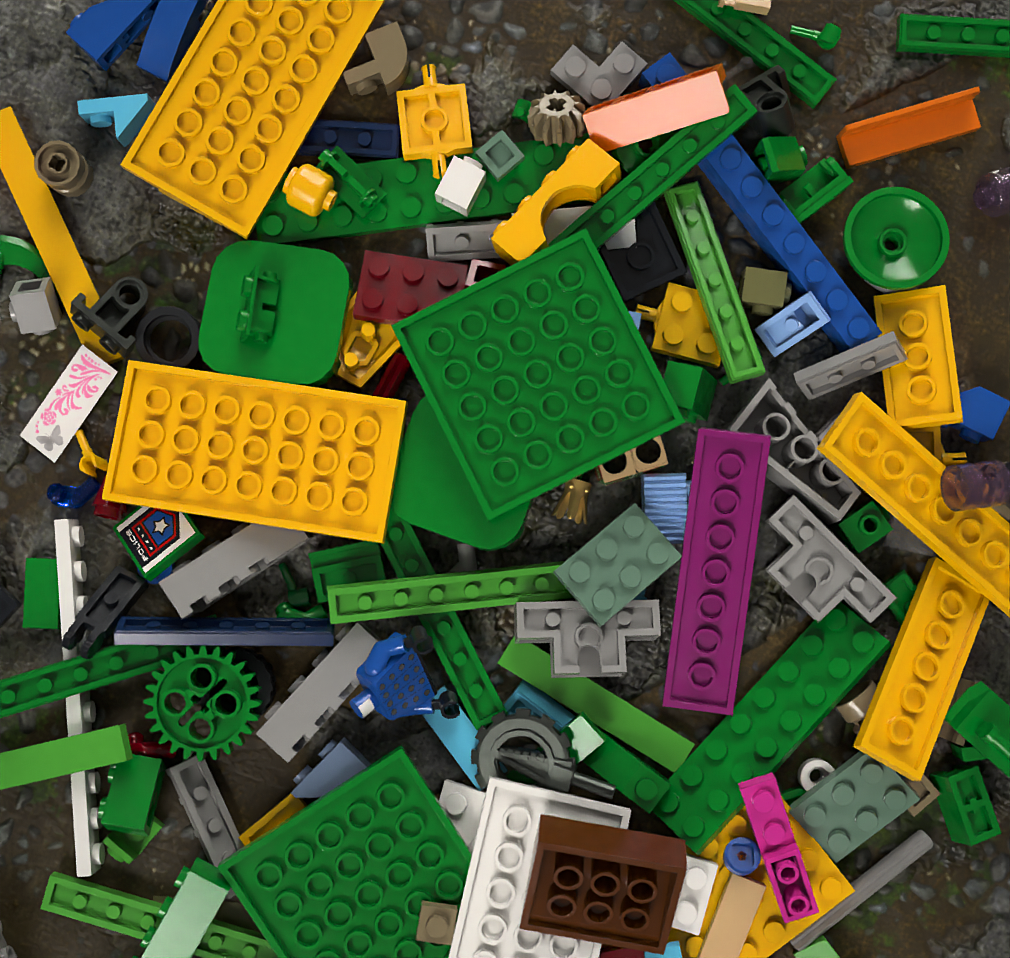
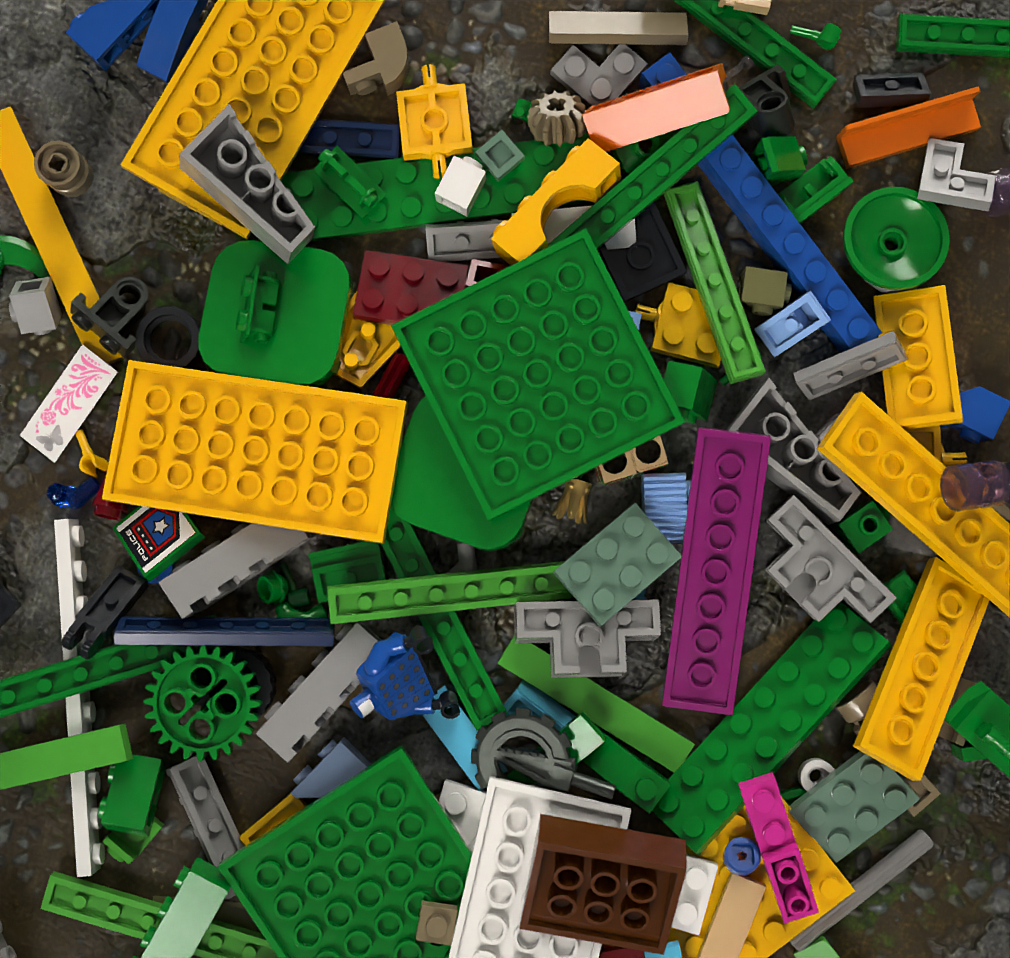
(41, 594): green tile -> none
(126, 111): medium azure slope -> none
(151, 748): dark red arm -> none
(246, 185): none -> light grey wedge
(272, 587): none -> green plate
(310, 190): yellow head -> none
(618, 28): none -> dark tan tile
(890, 90): none -> black plate
(947, 184): none -> light grey plate
(965, 804): green hinge -> none

